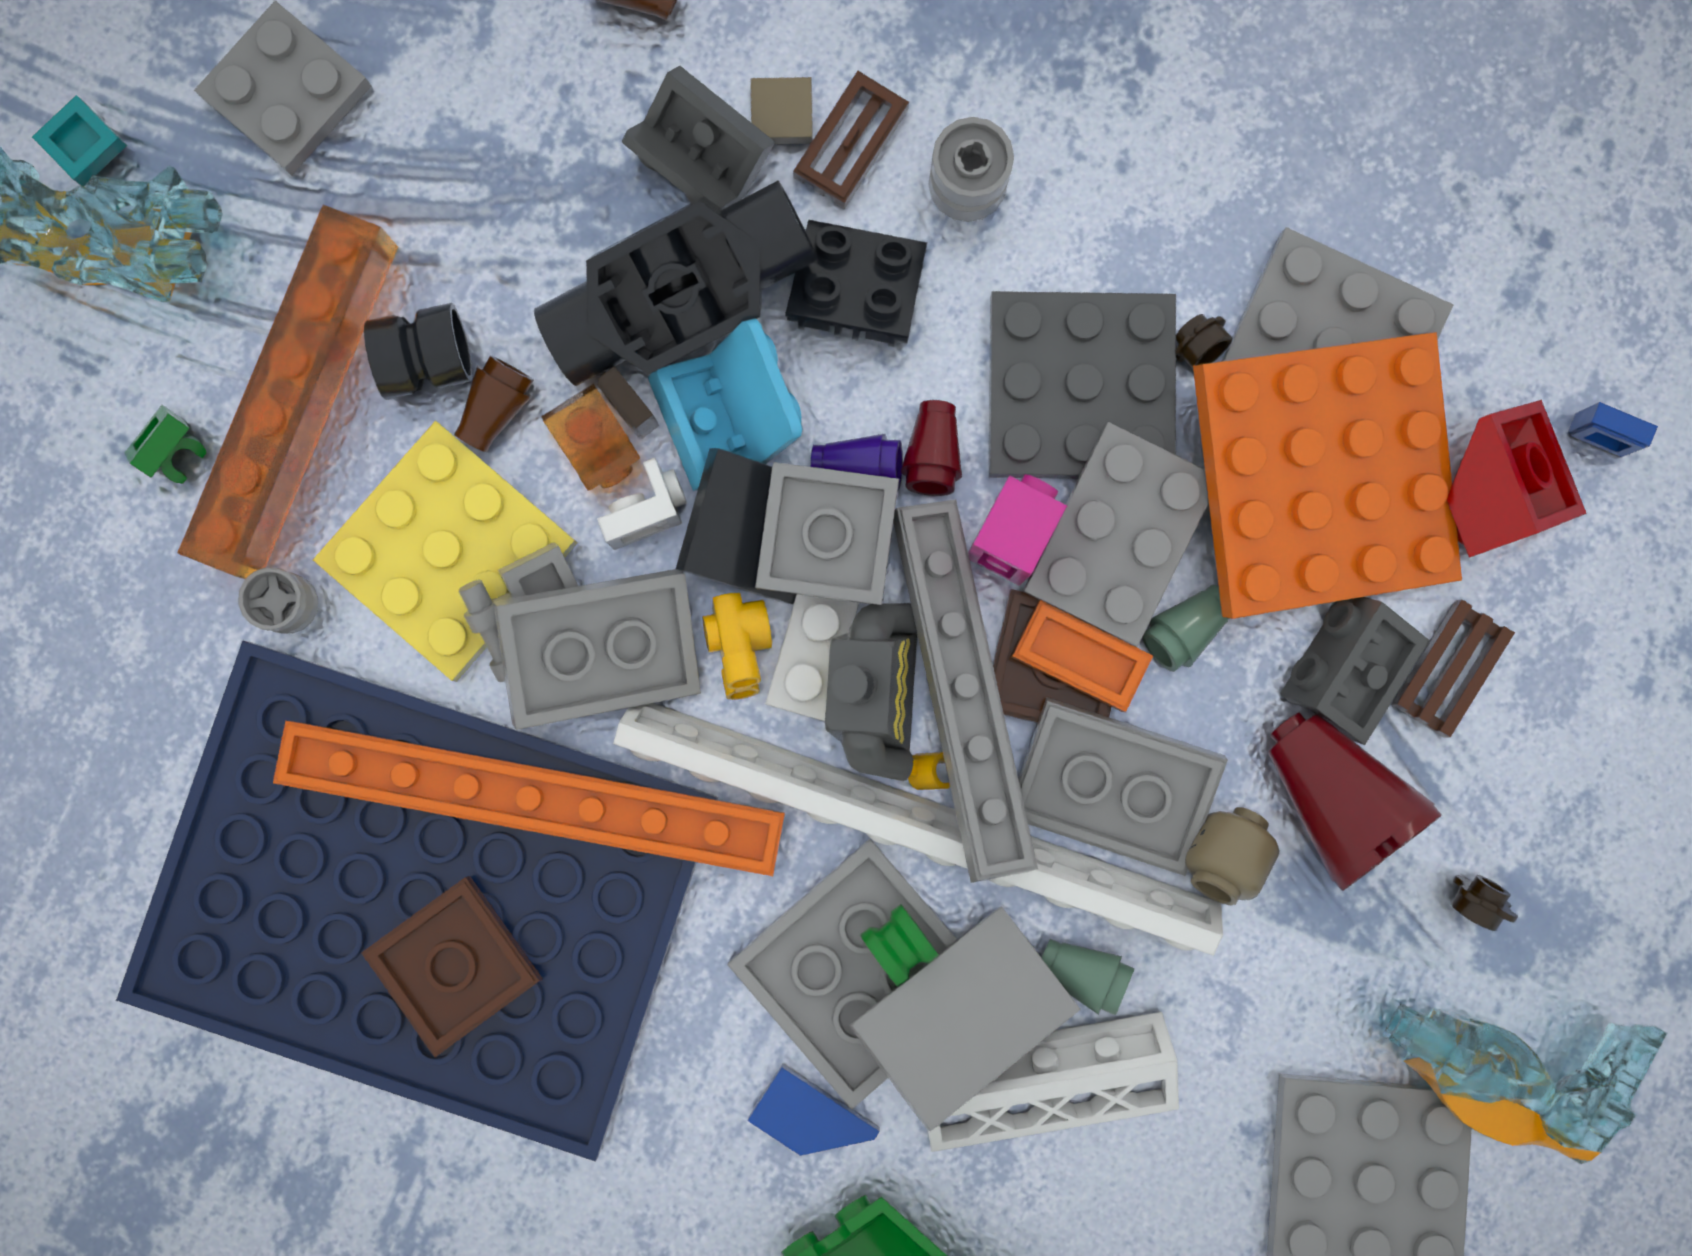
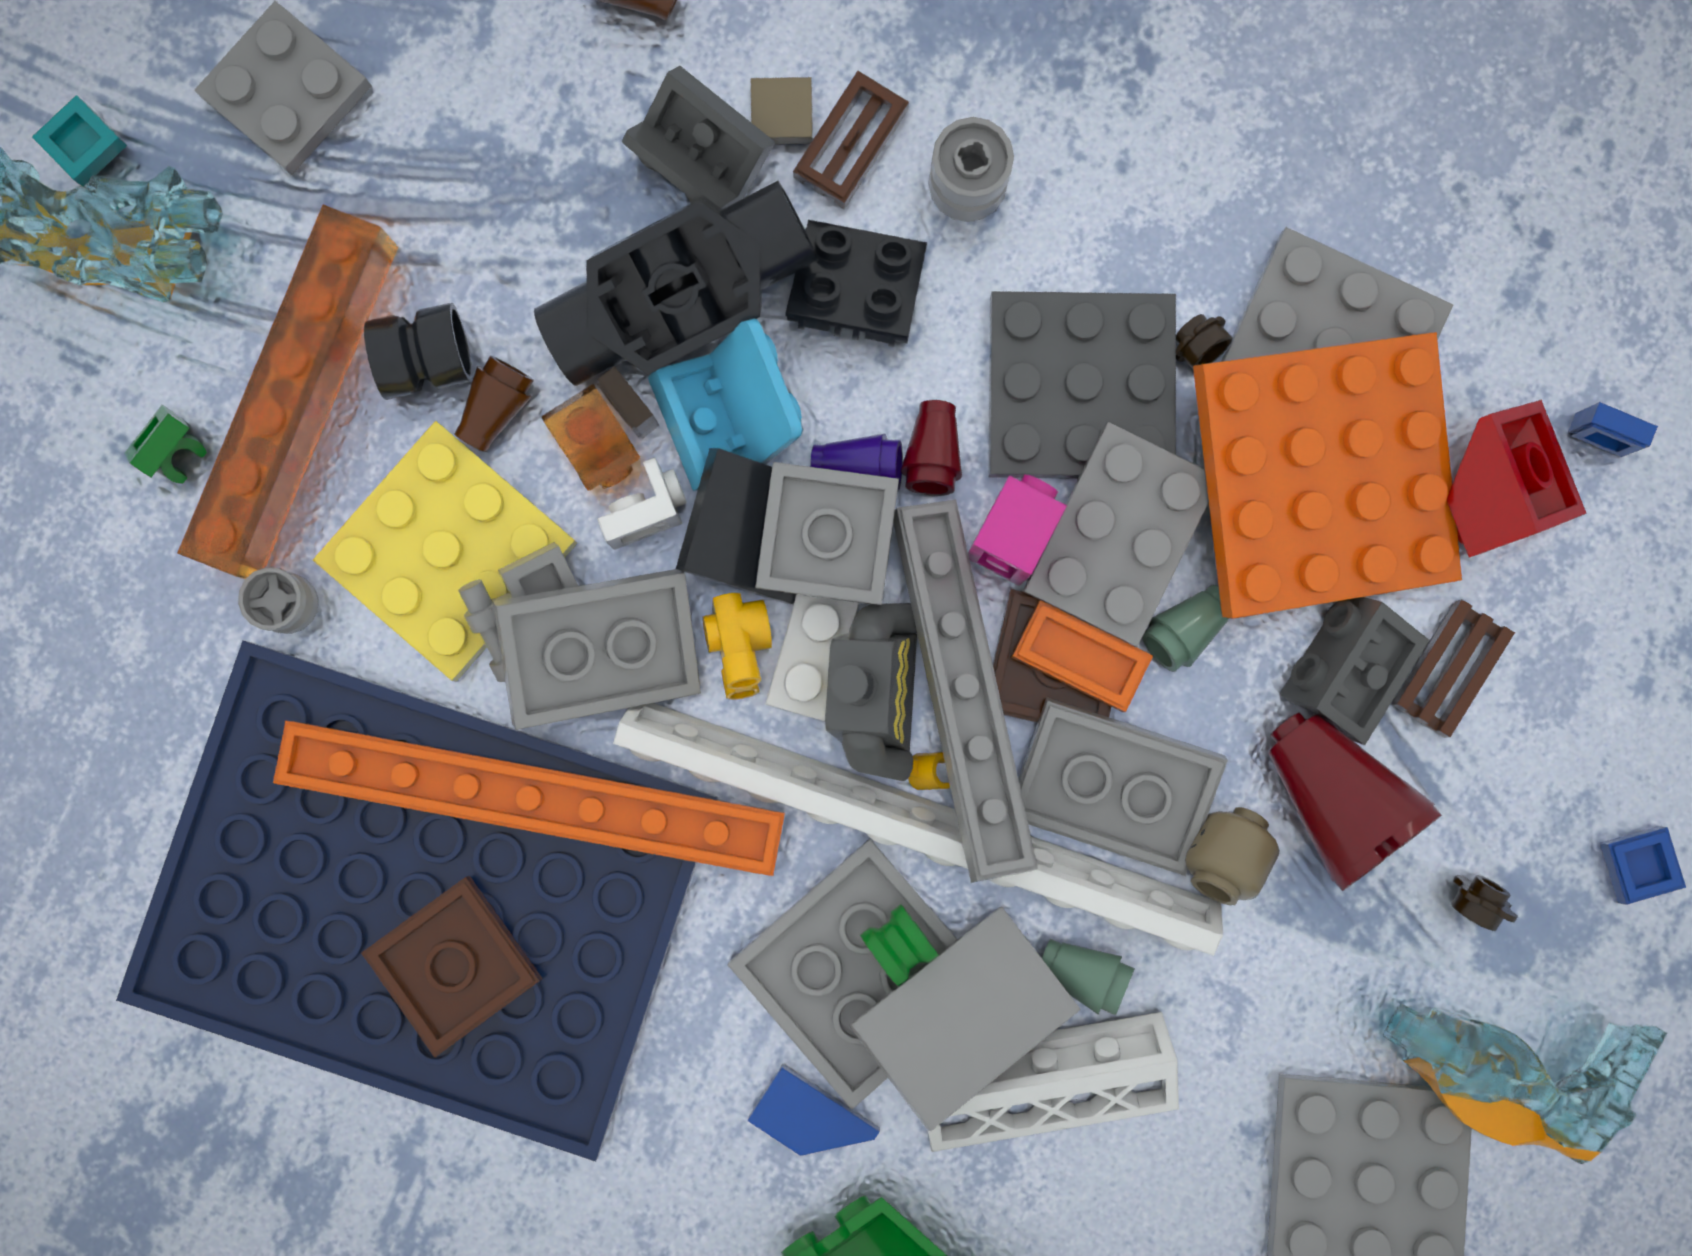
(1642, 865): none -> blue tile

